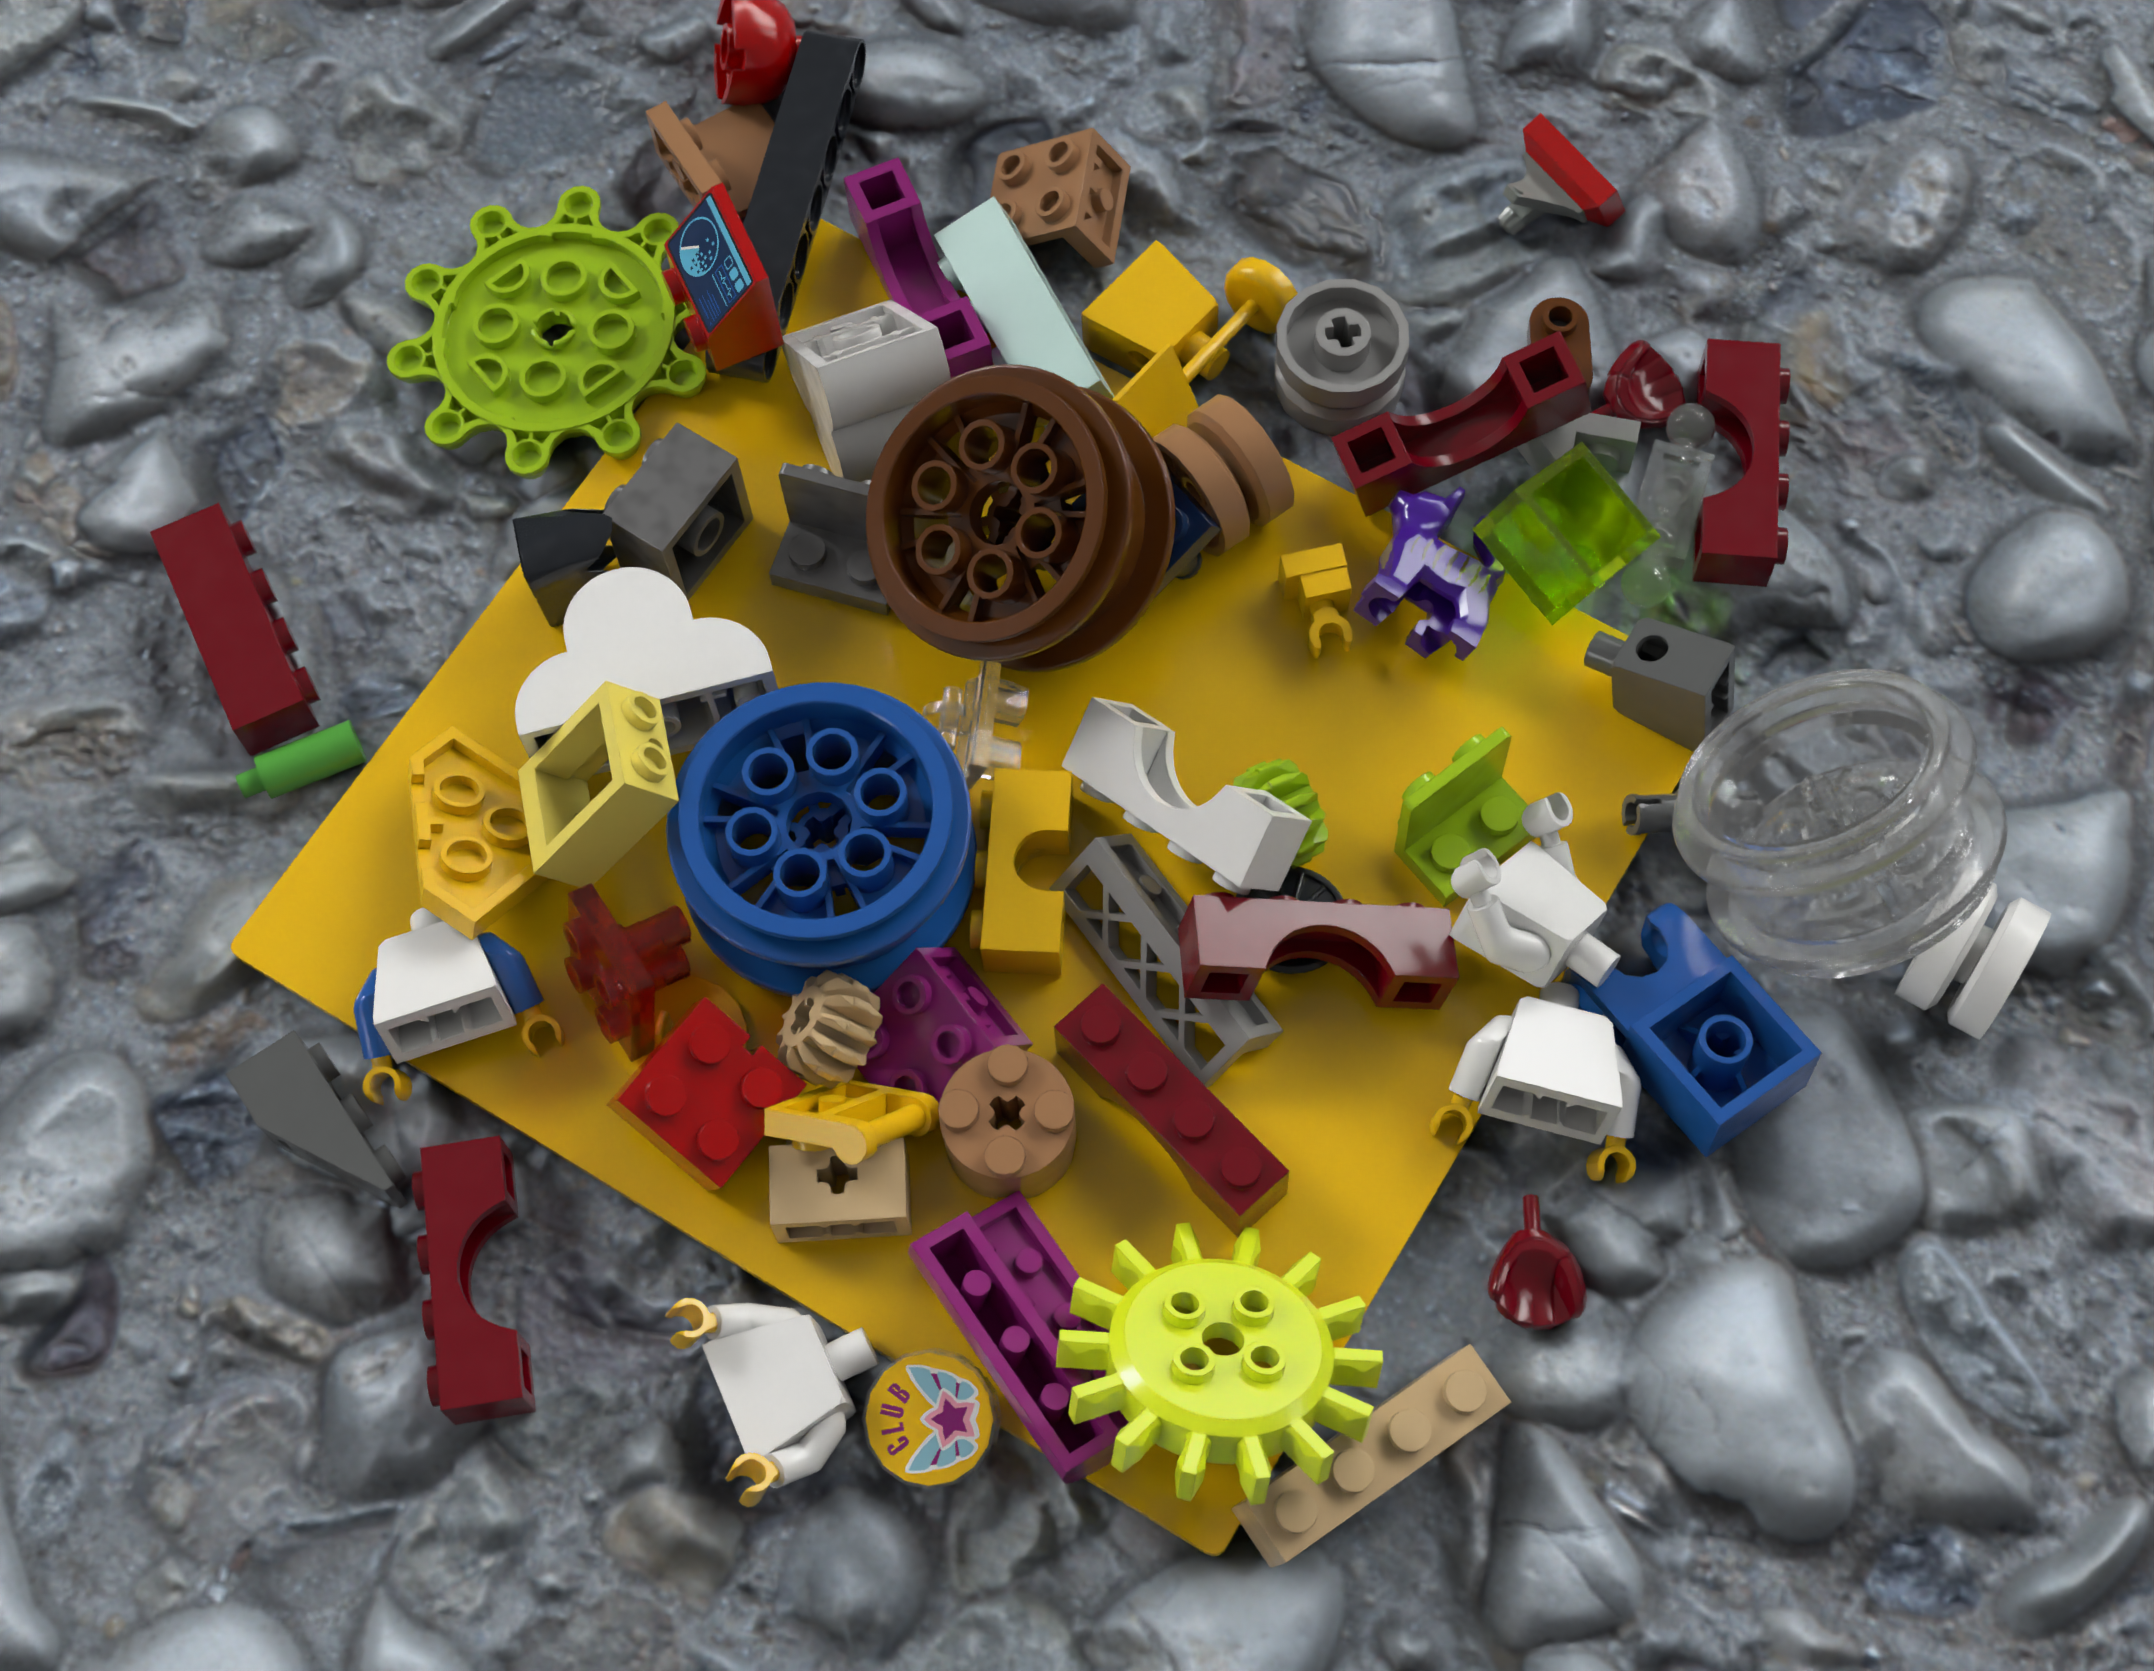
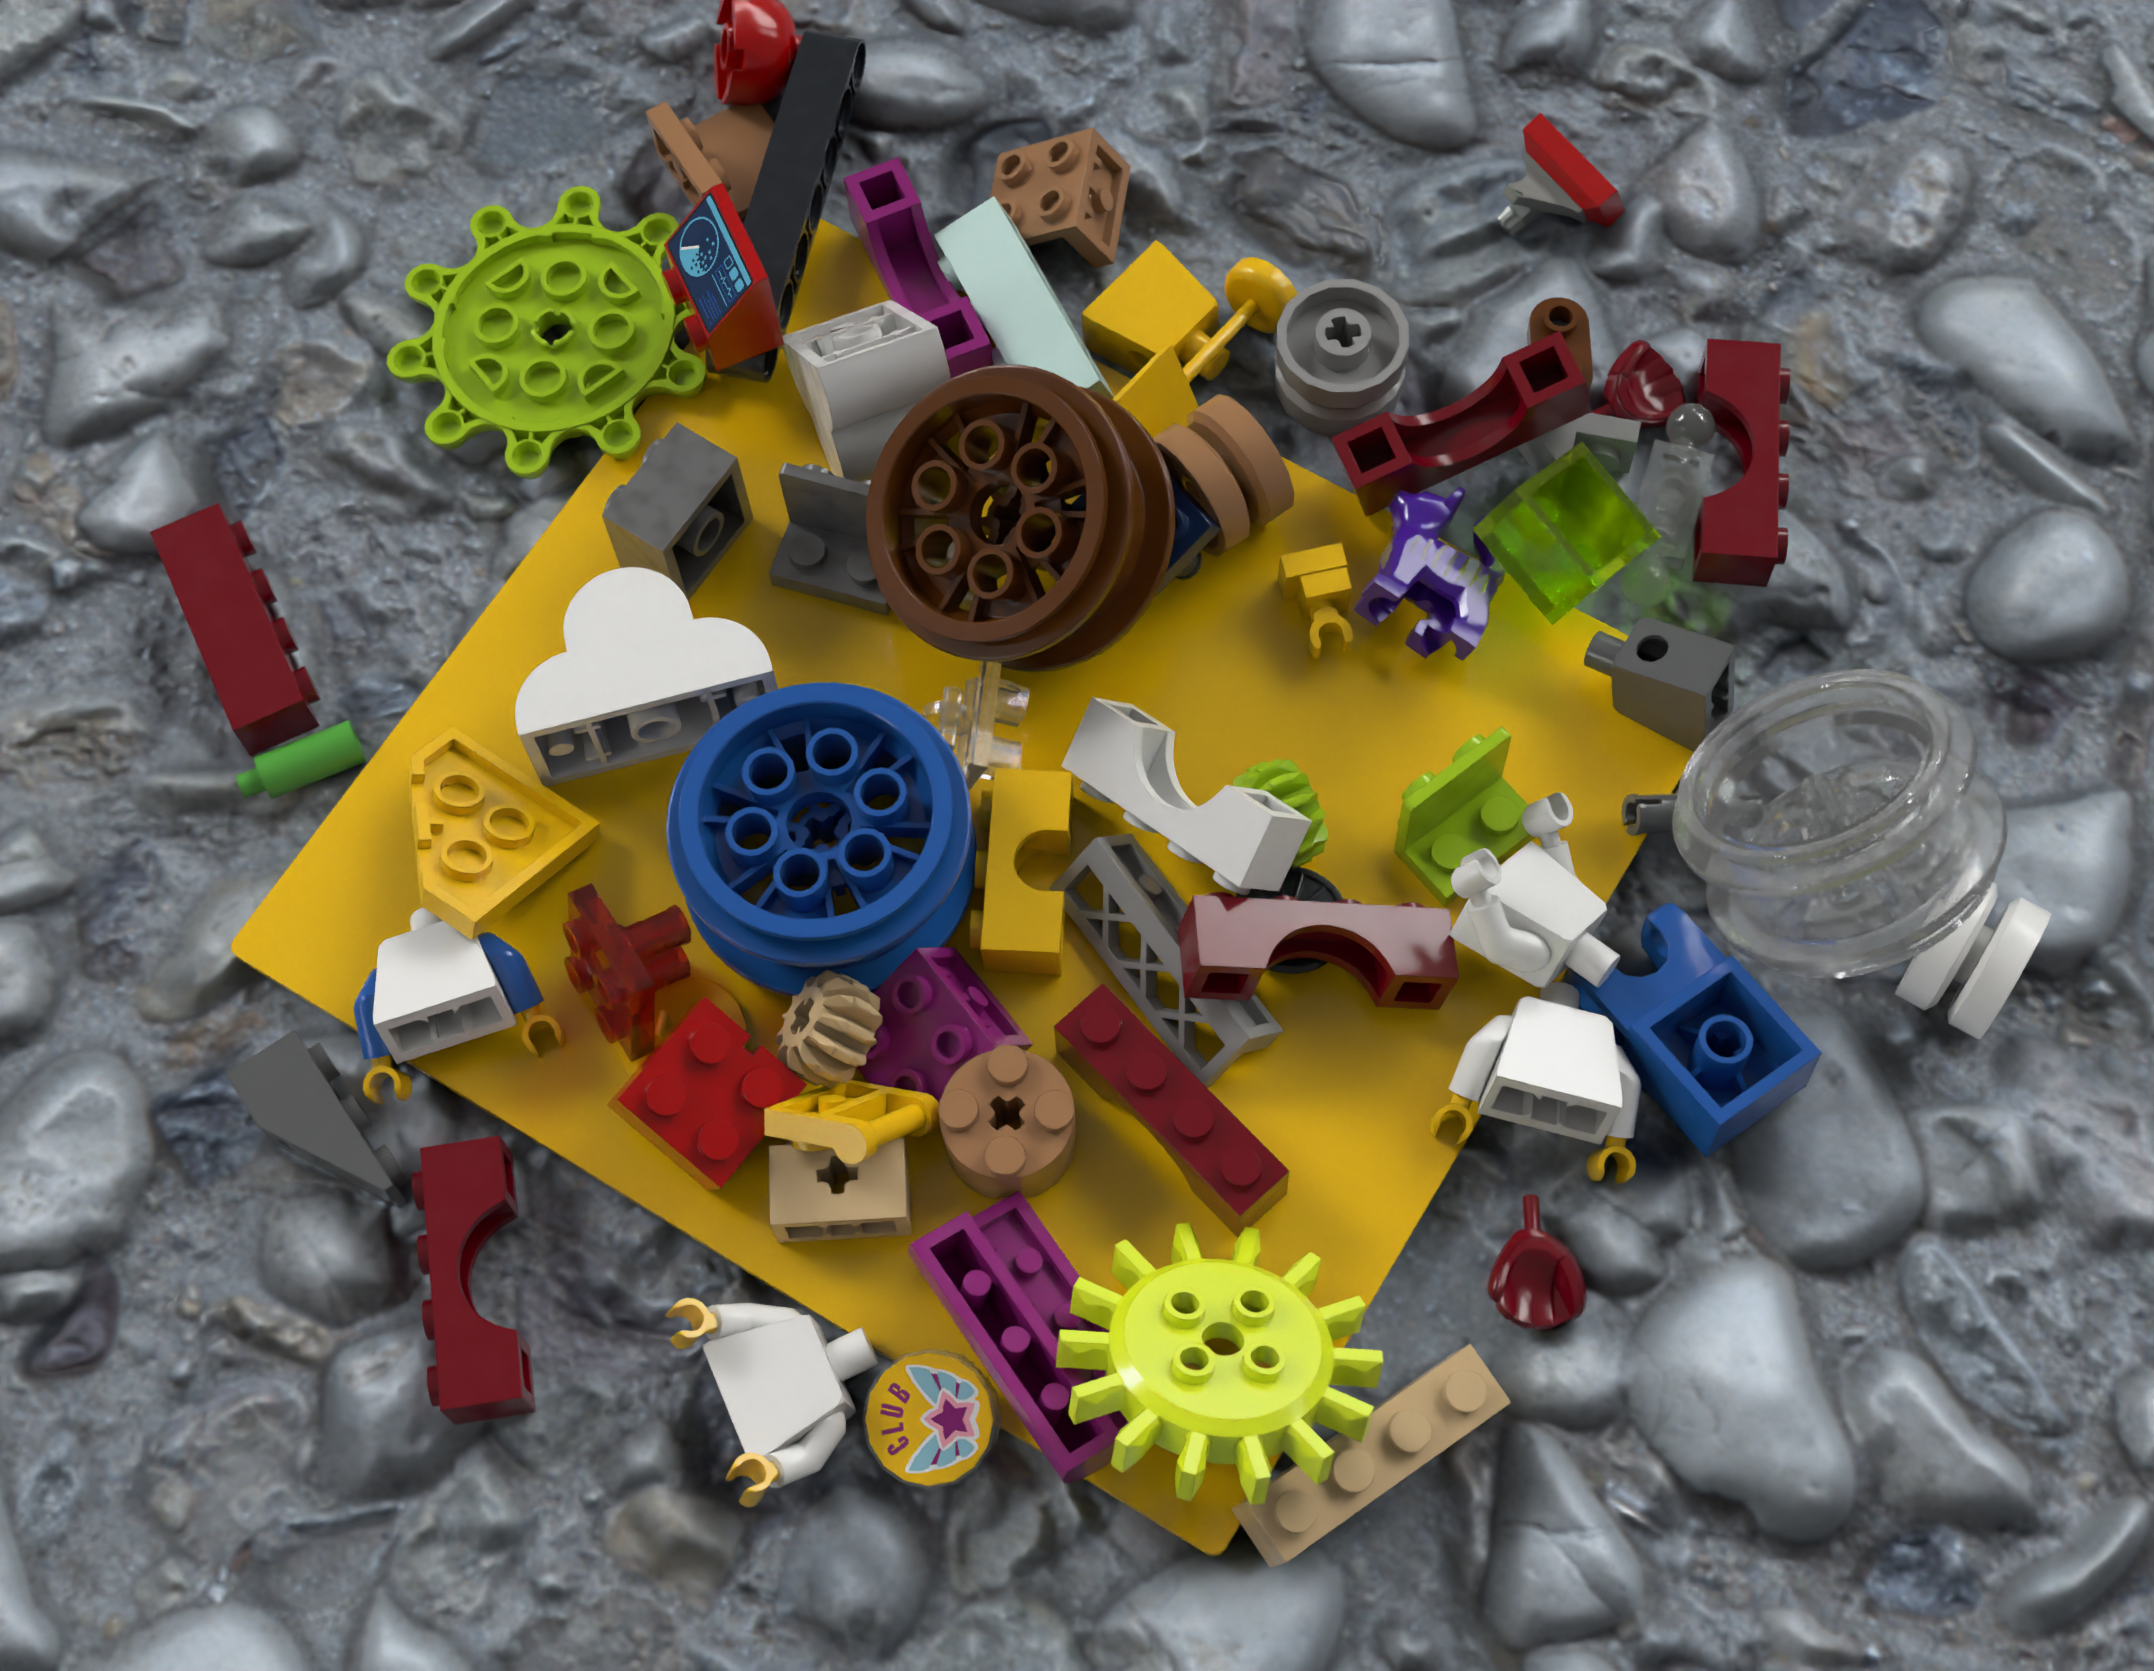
(562, 554): black piece -> none
(584, 838): light yellow window -> none

